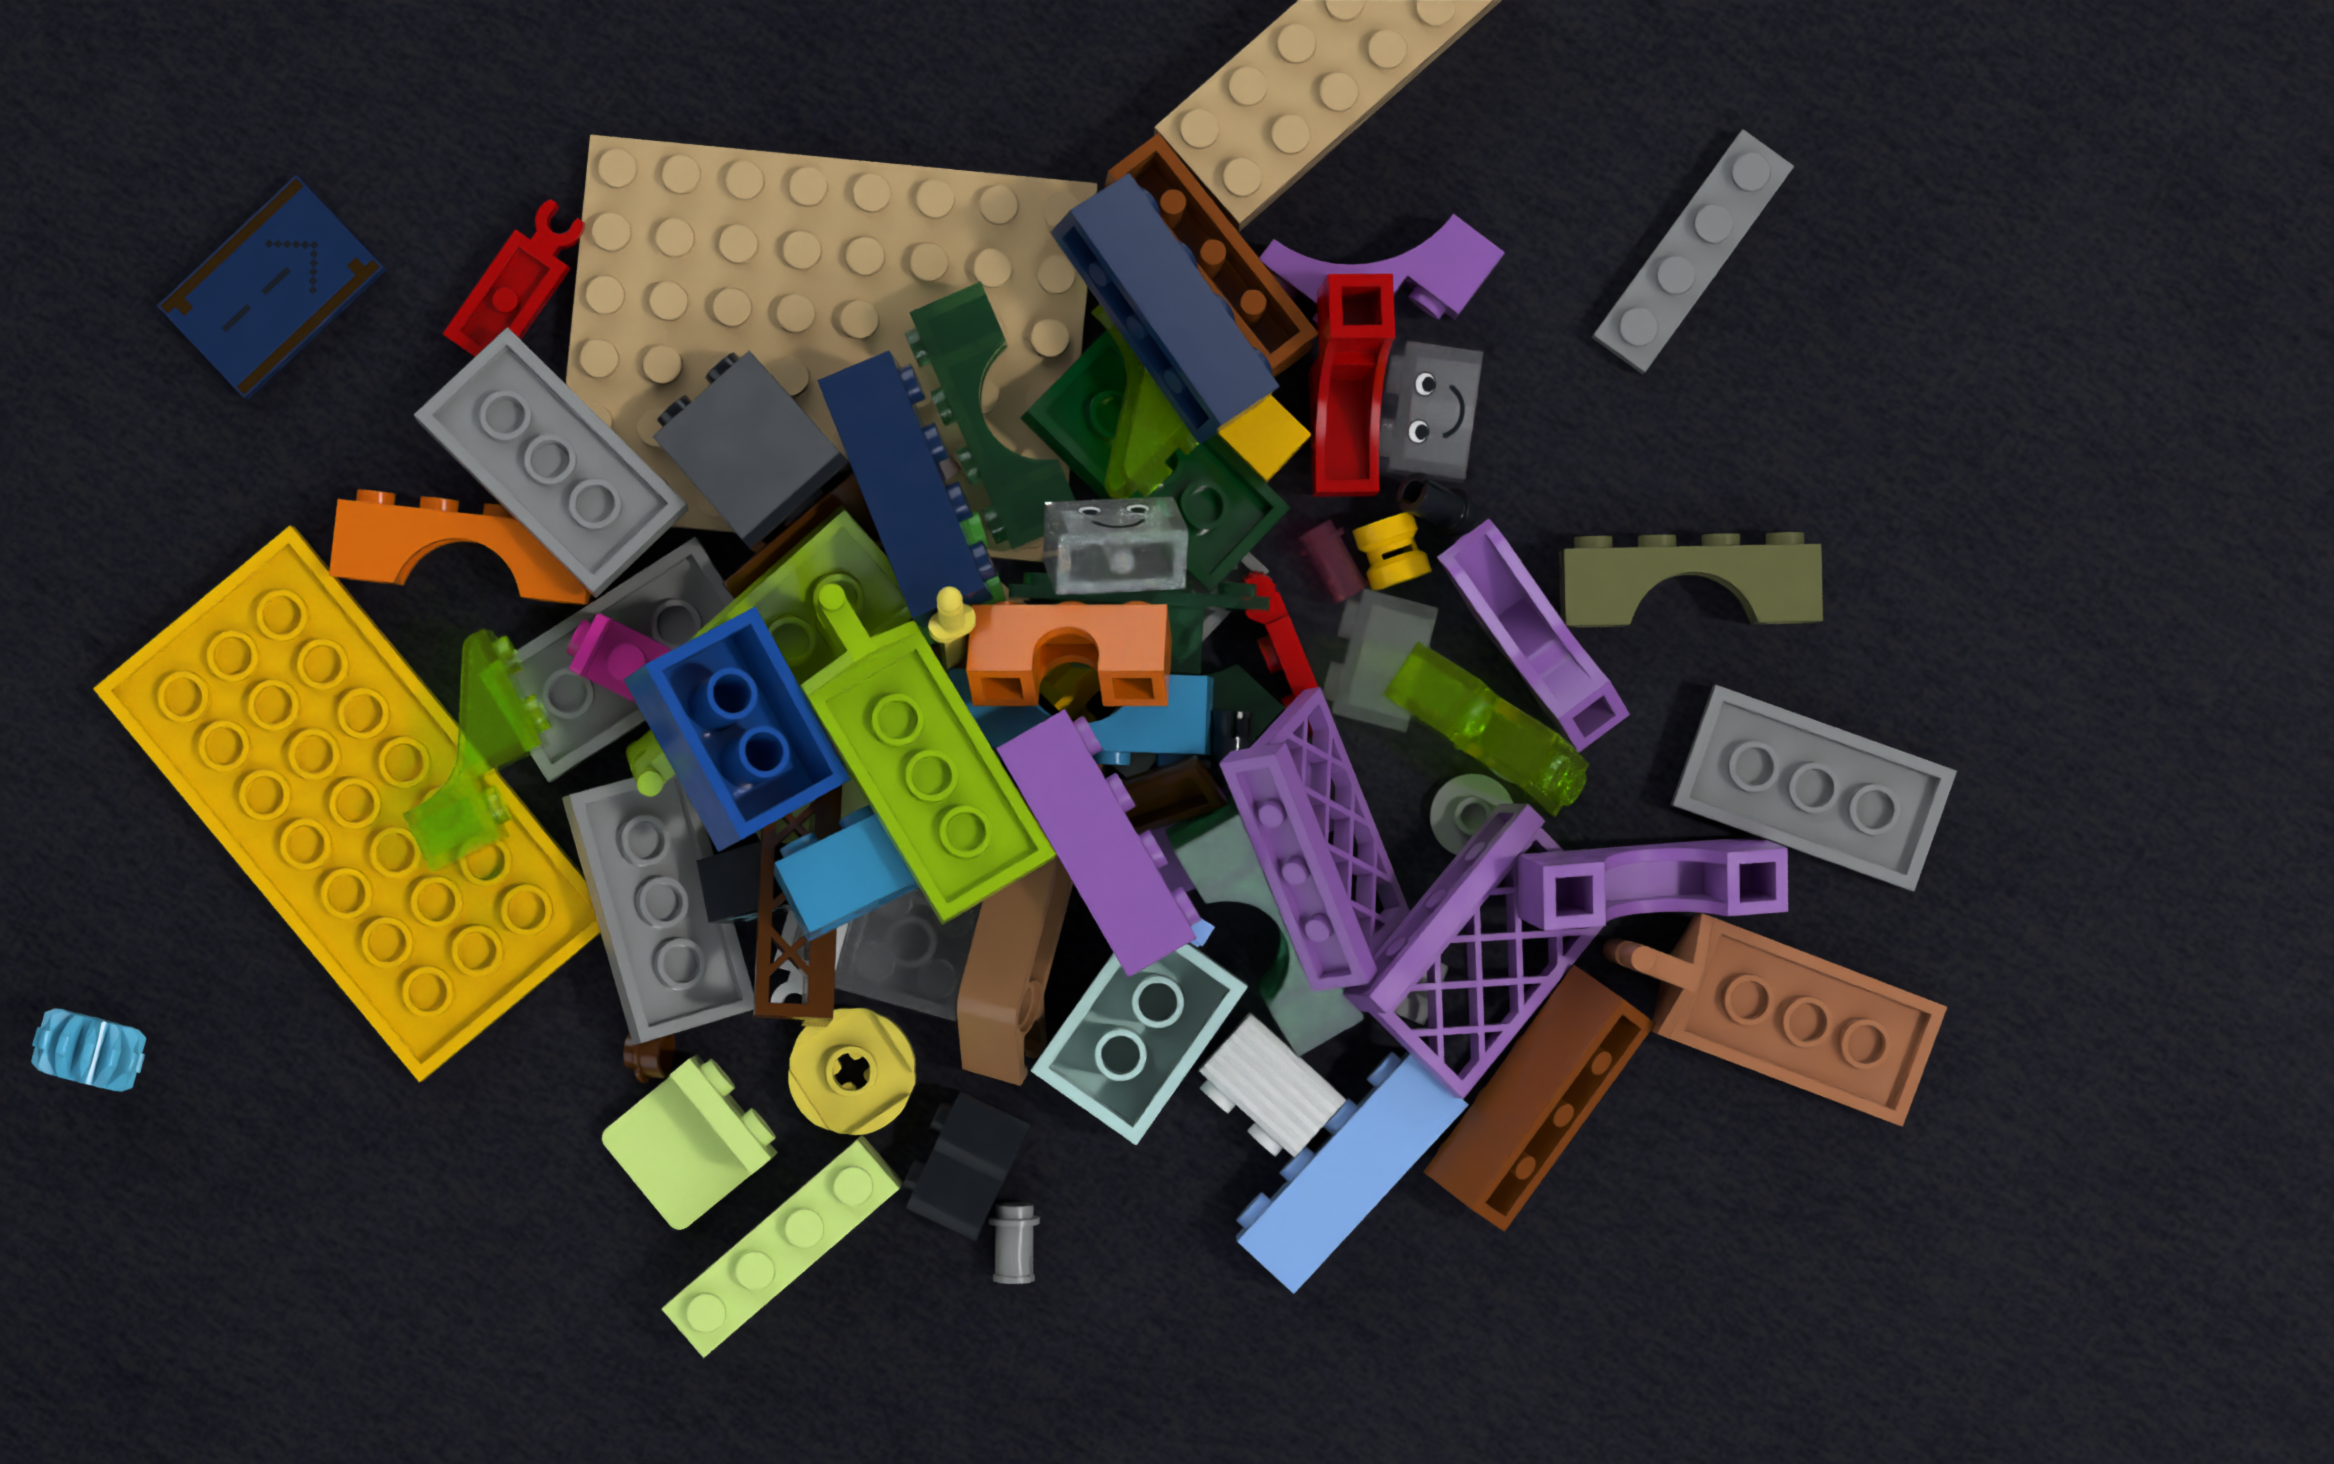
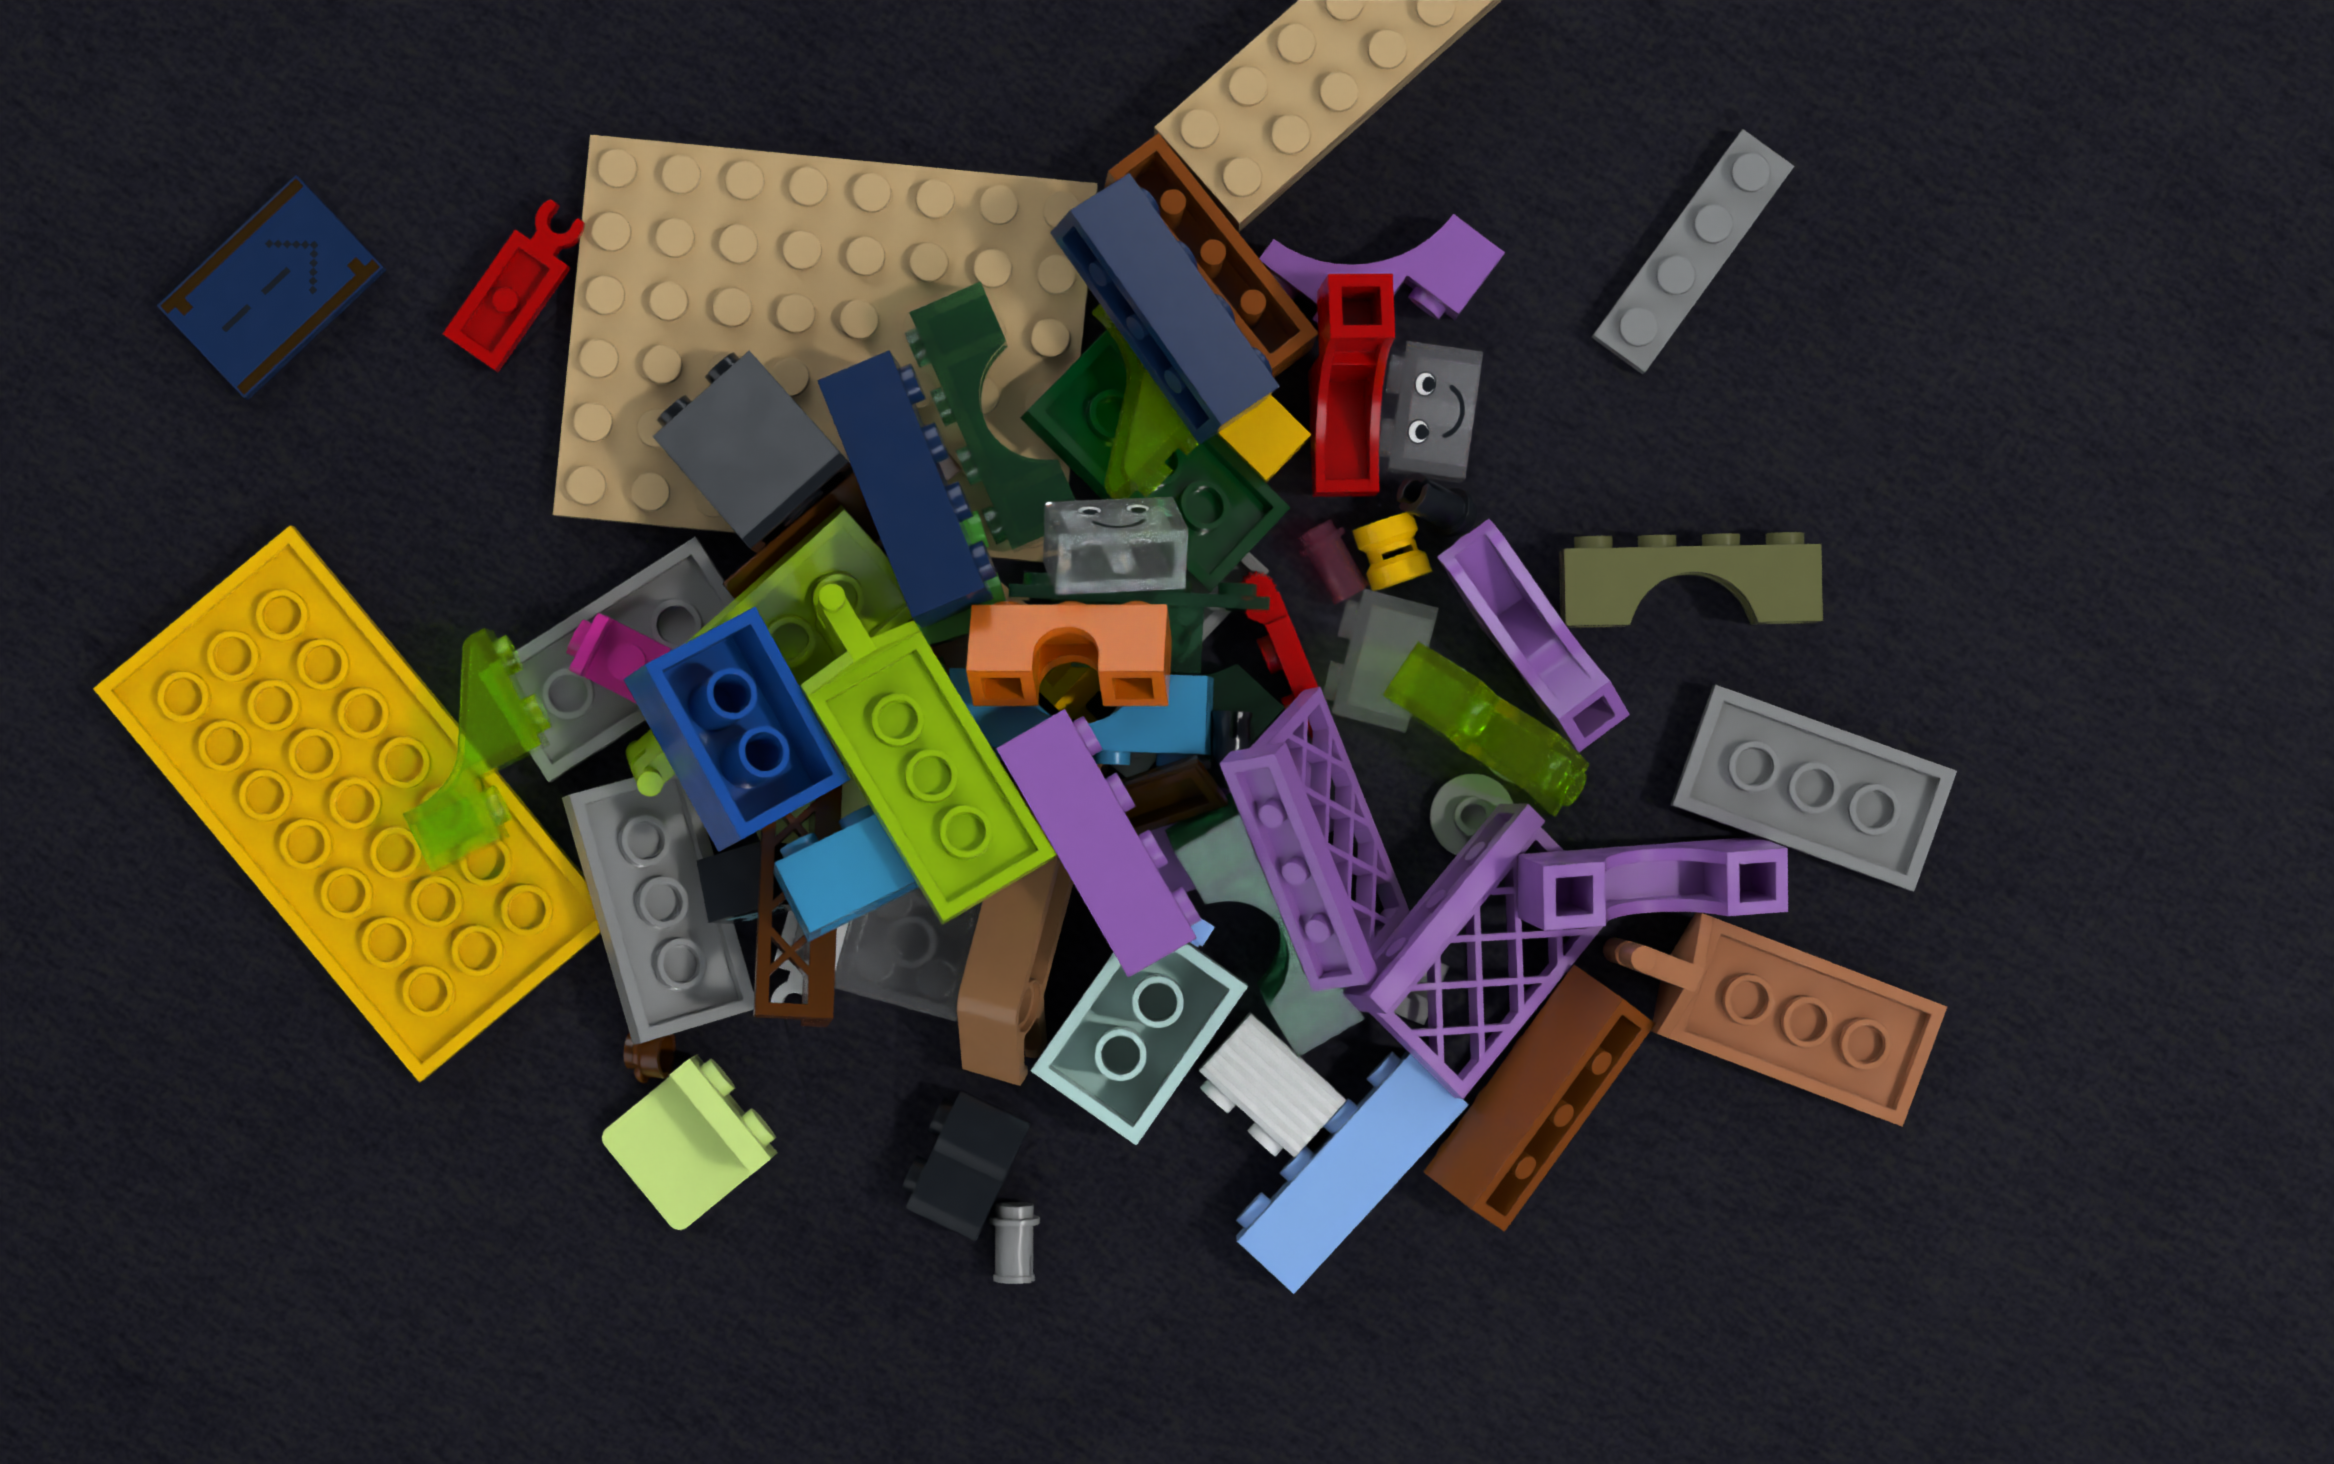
(88, 1050): medium azure gear -> none
(387, 541): orange arch -> none
(551, 462): light grey plate -> none
(782, 1246): yellowish green brick -> none
(844, 1107): light yellow plate -> none
(951, 626): light yellow piece -> none

